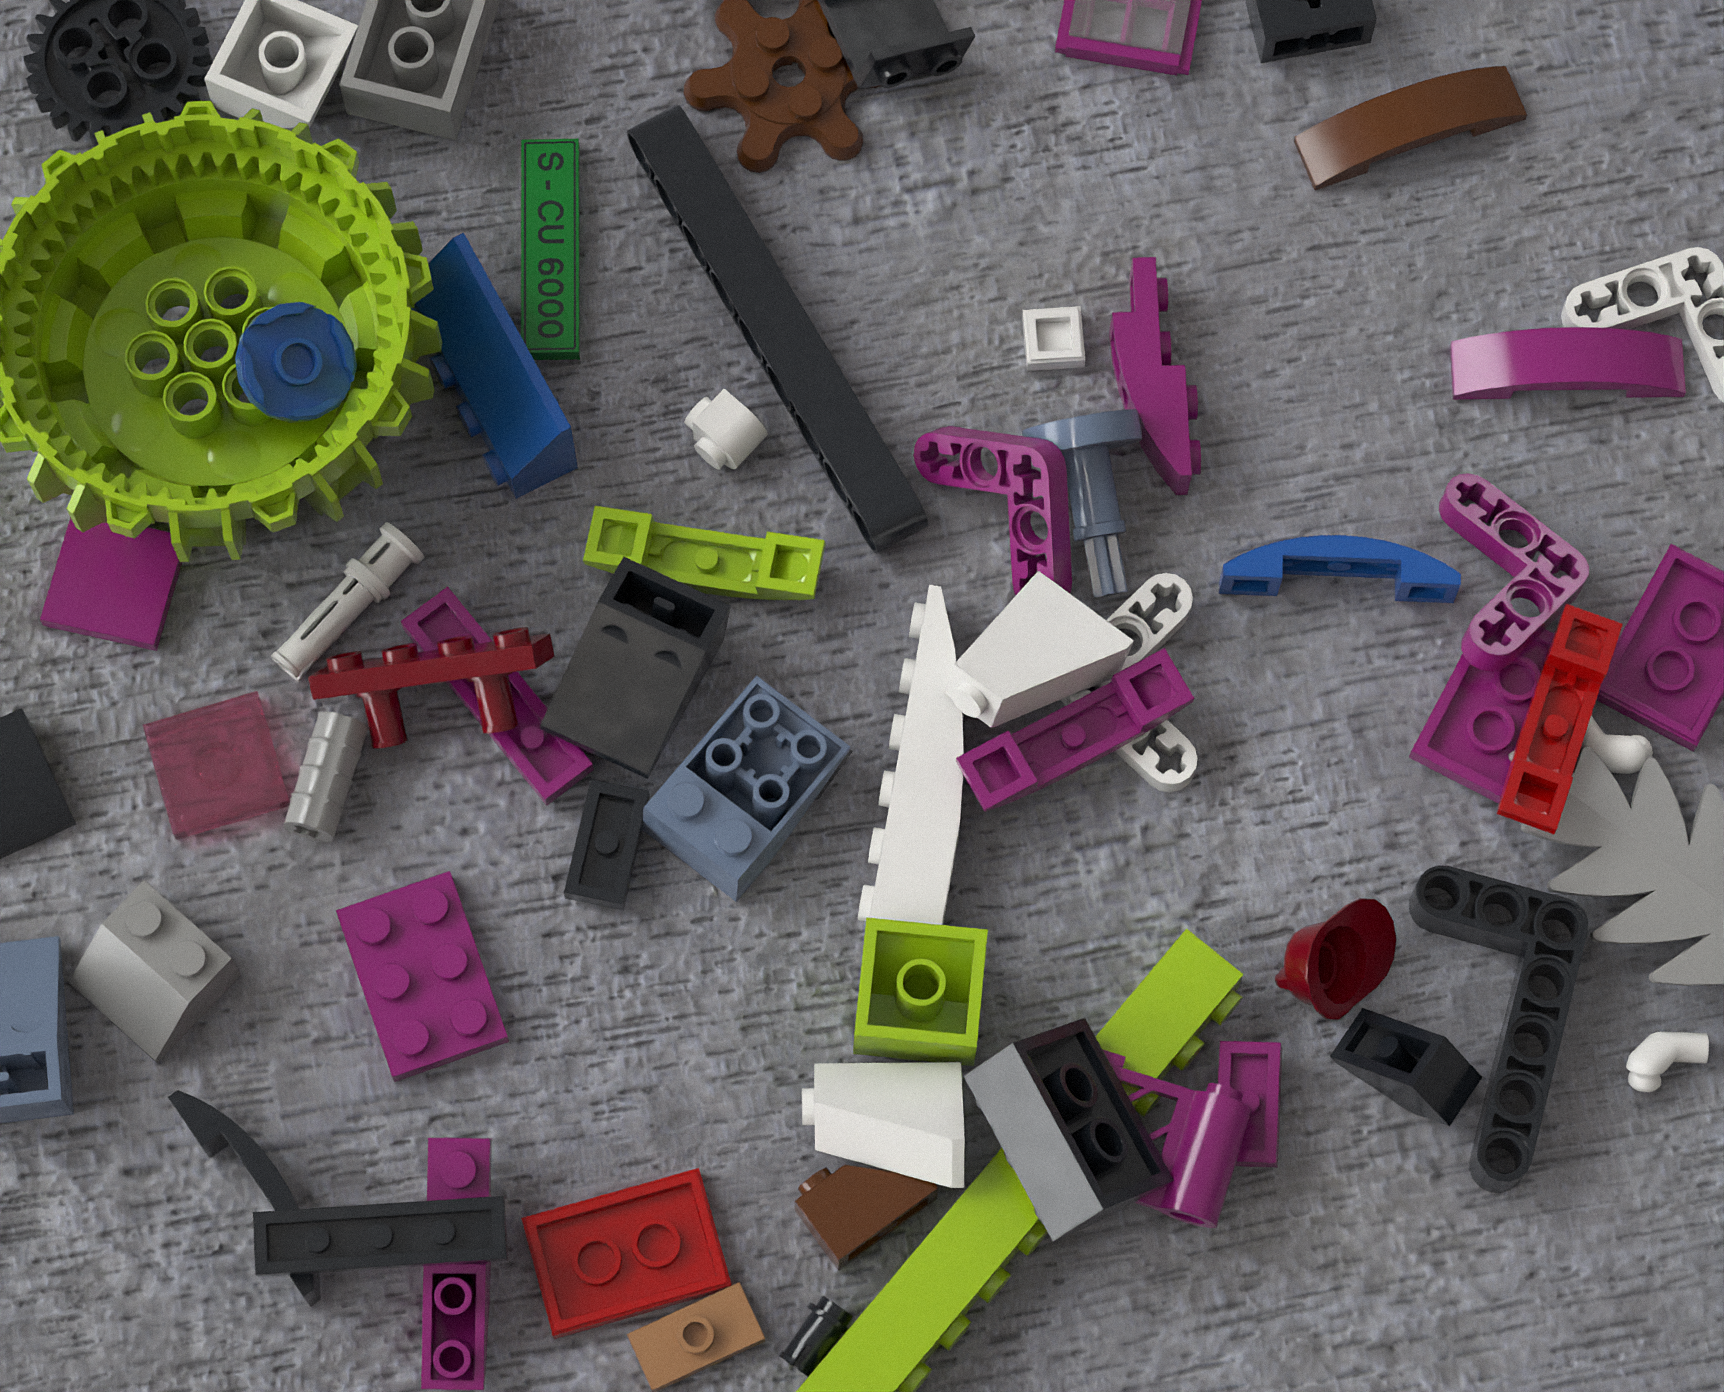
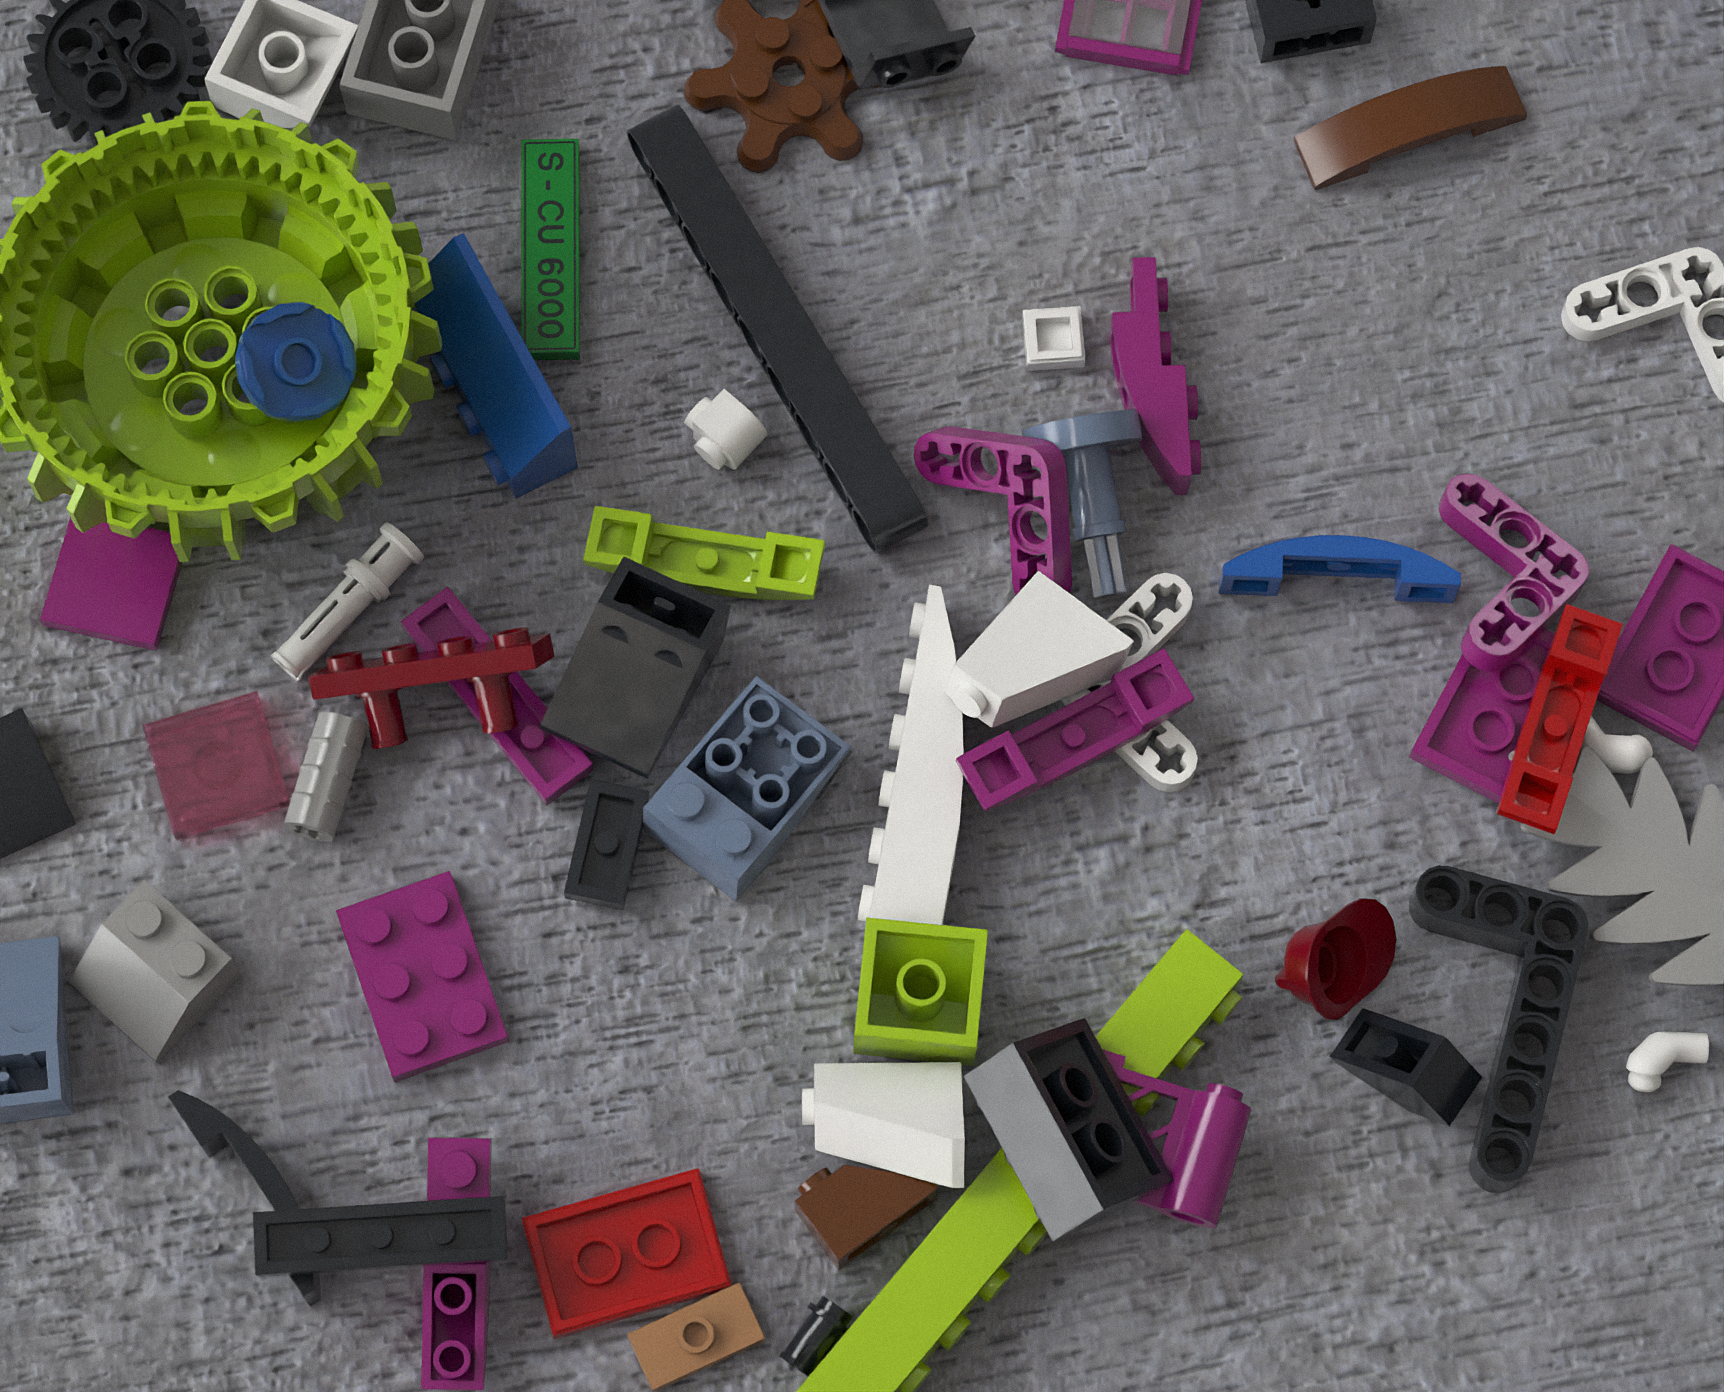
(1257, 1073): magenta plate -> none
(1567, 360): magenta slope -> none

